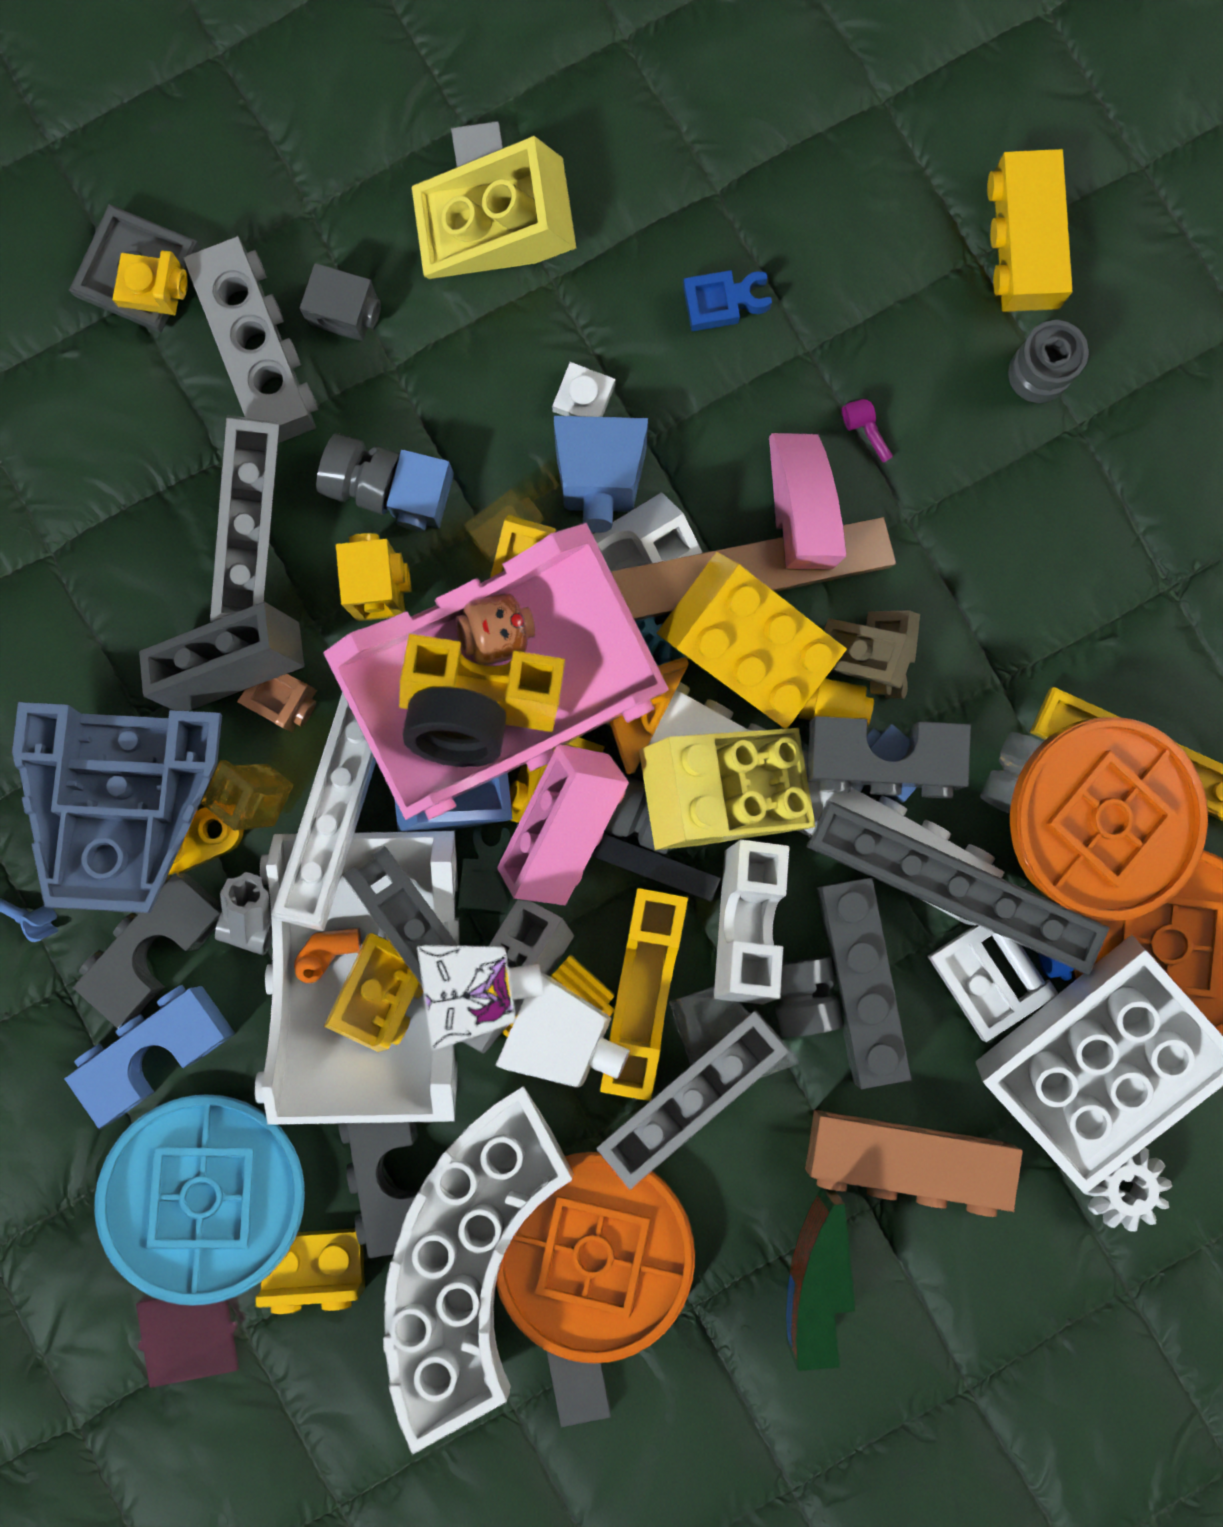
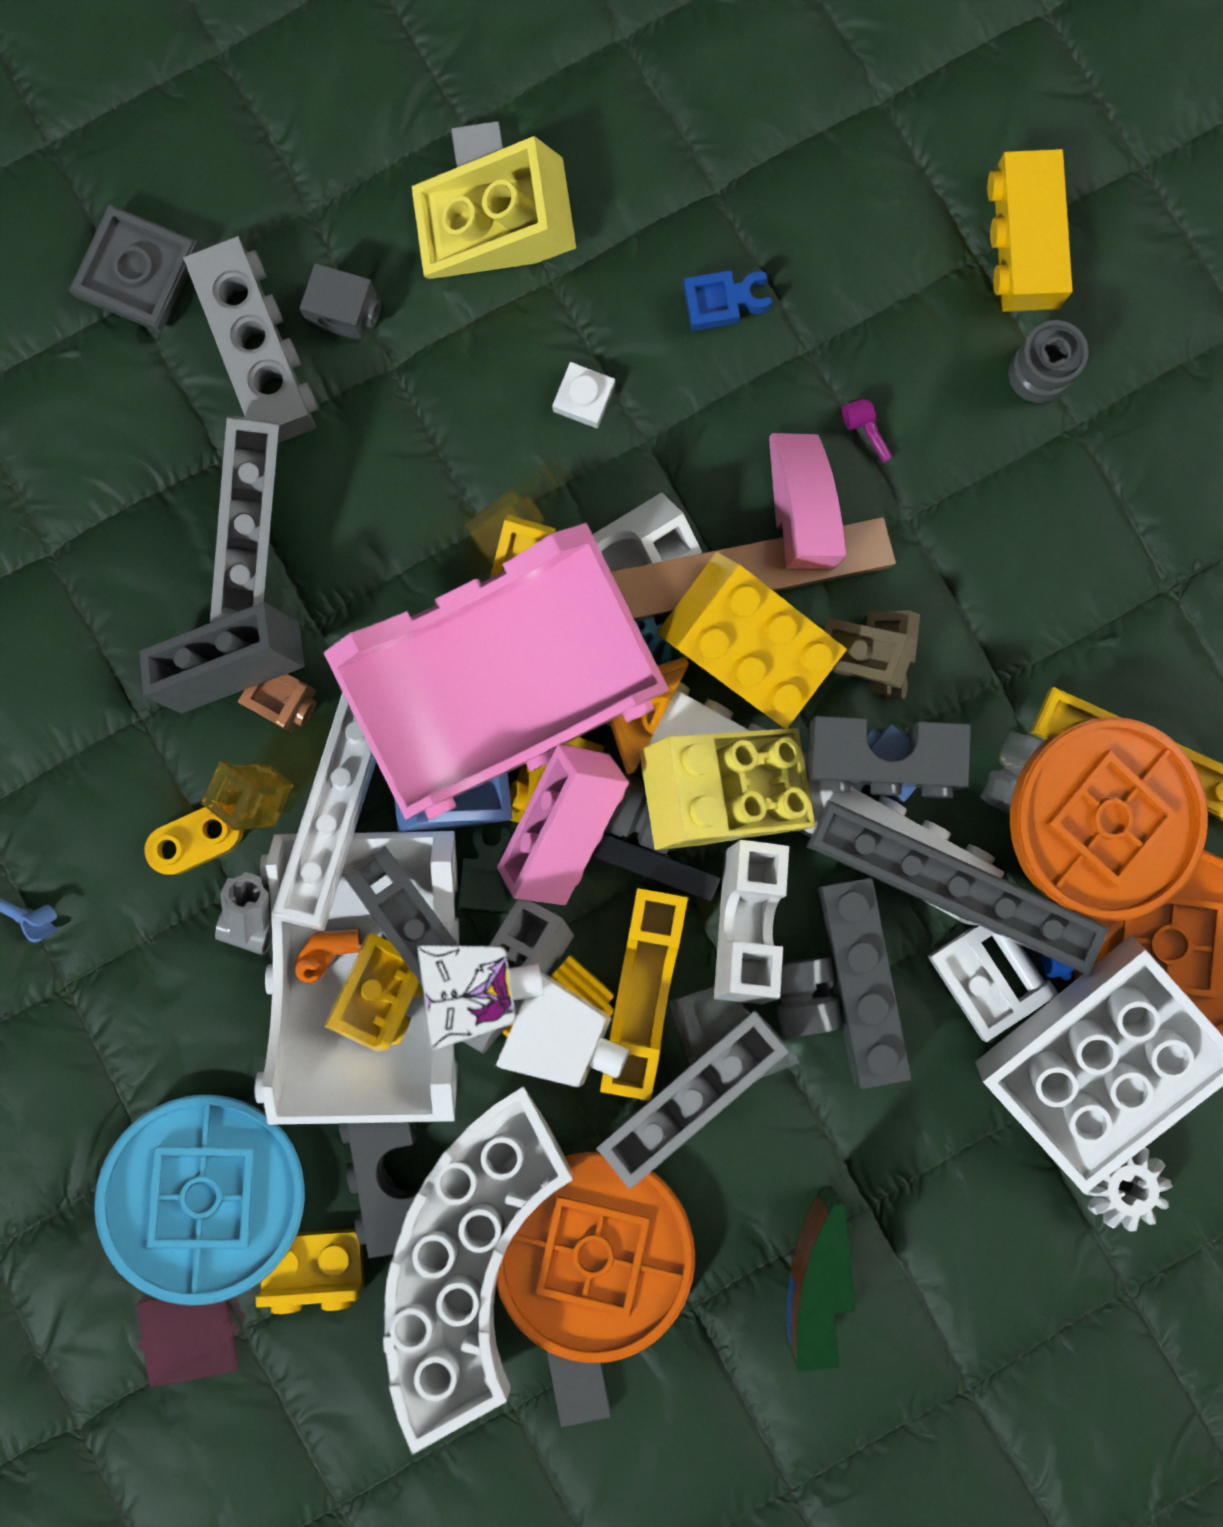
(110, 799): sand blue wedge -> none
(113, 1080): medium blue arch -> none
(119, 978): dark grey arch -> none
(150, 283): yellow bracket -> none
(355, 472): dark grey wheel -> none
(371, 577): yellow brick -> none
(419, 491): medium blue brick -> none
(454, 727): black tyre -> none
(494, 628): nougat head -> none
(524, 687): yellow arch -> none
(600, 465): medium blue torso -> none
(838, 700): yellow brick -> none
(913, 1162): nougat brick -> none

